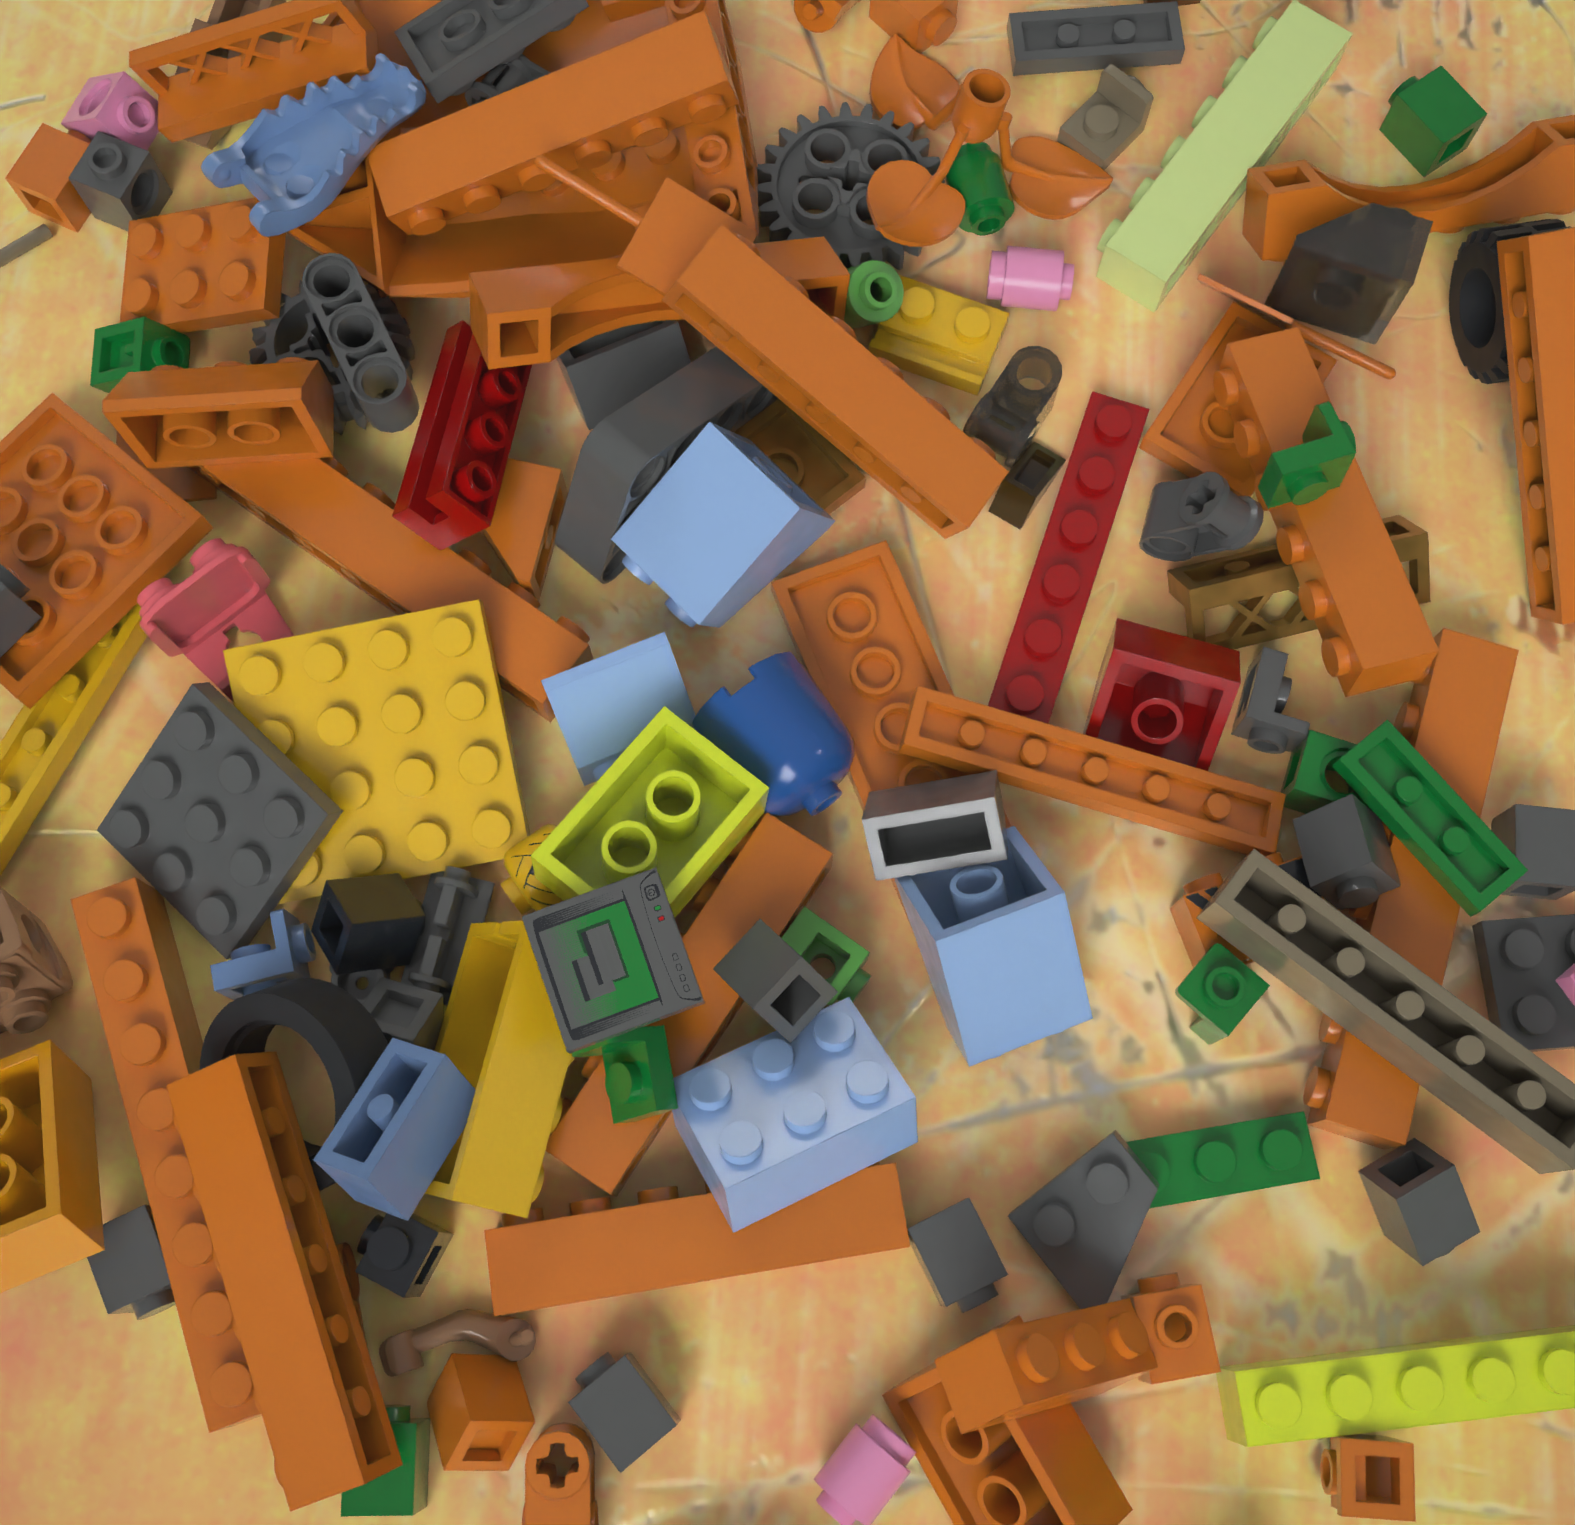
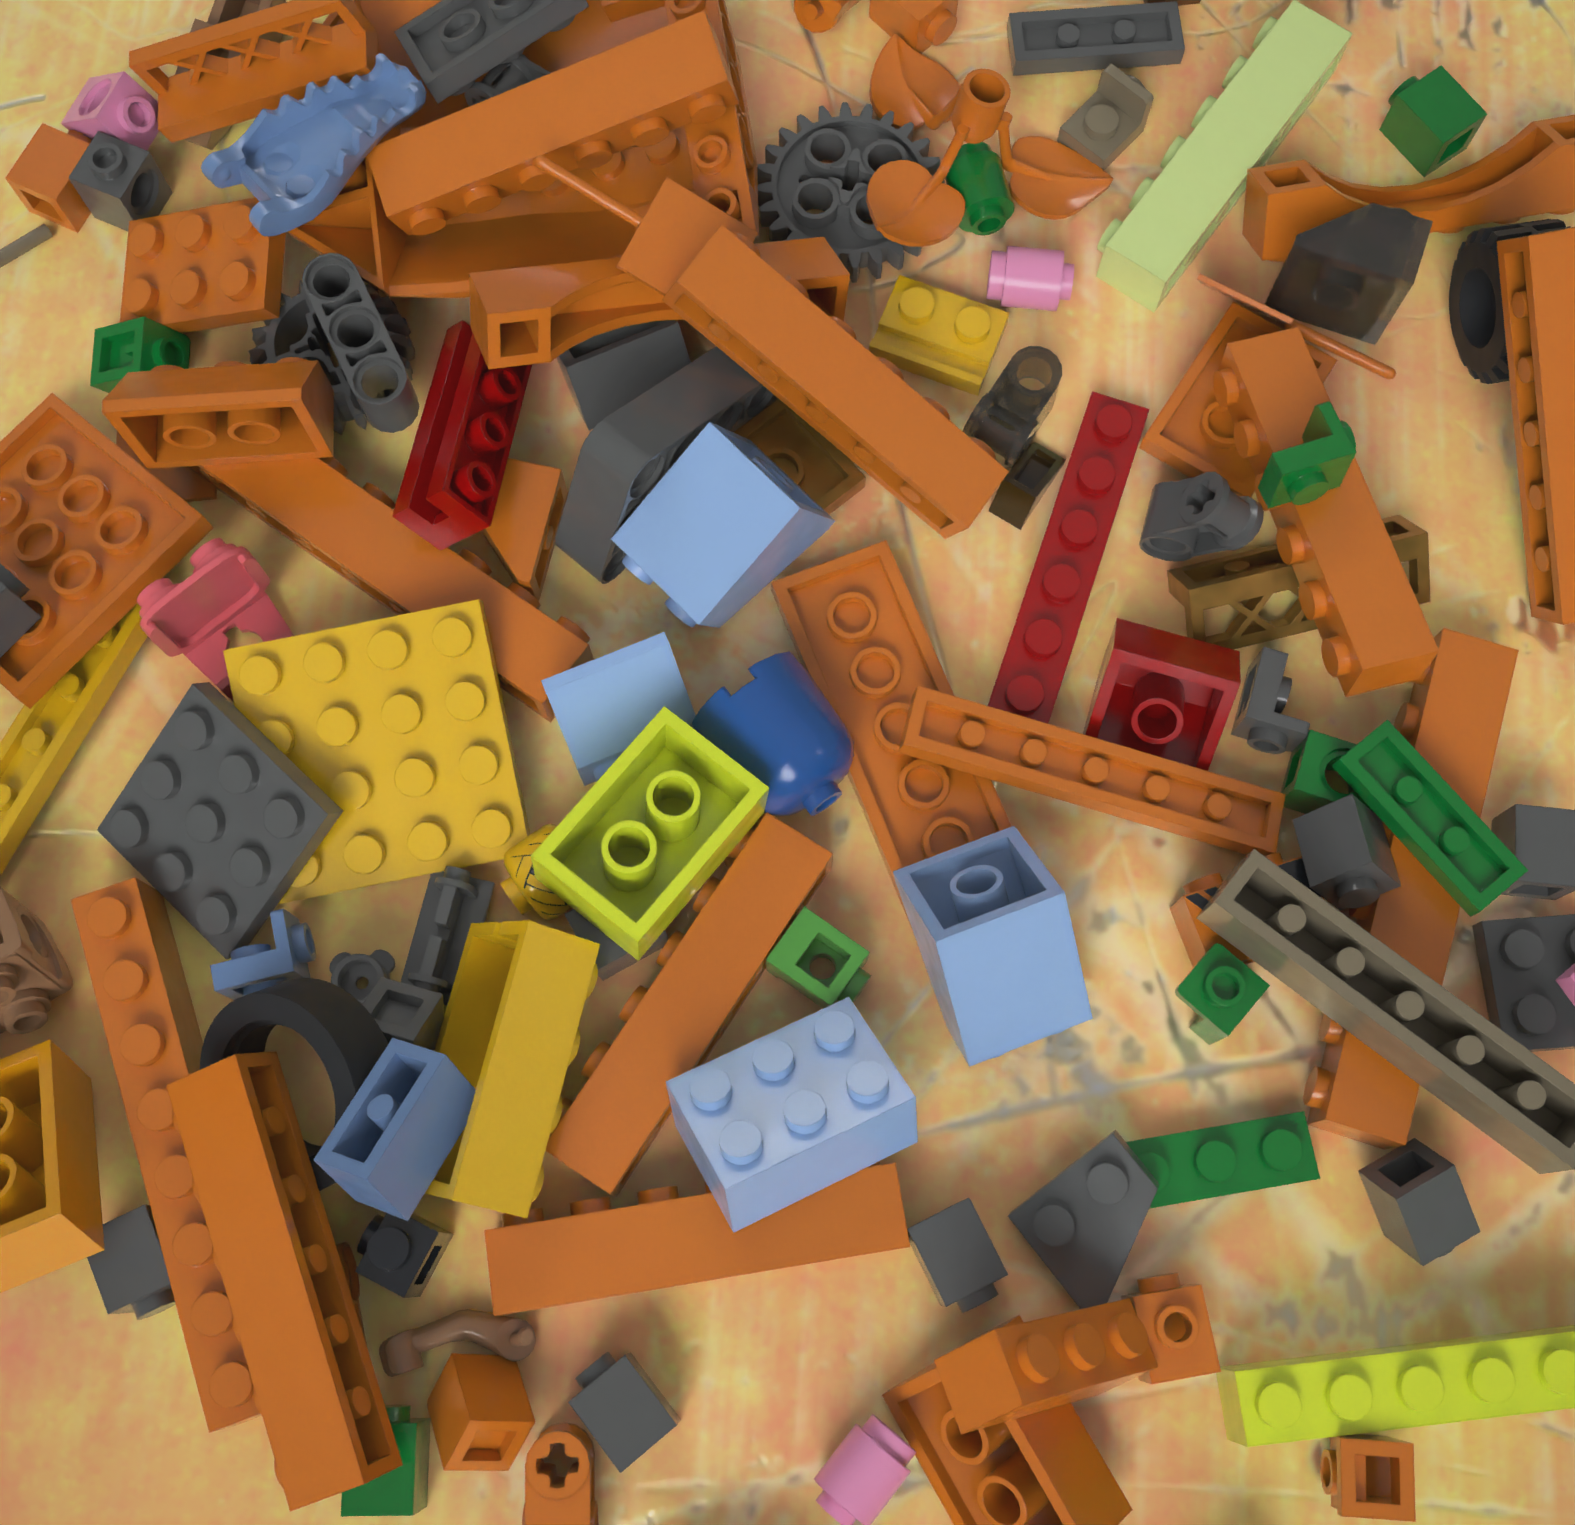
(368, 923): black brick -> none
(612, 960): tile -> none
(636, 1073): green bracket -> none
(775, 980): dark grey brick -> none
(872, 294): bright green brick -> none
(935, 825): dark grey brick -> none

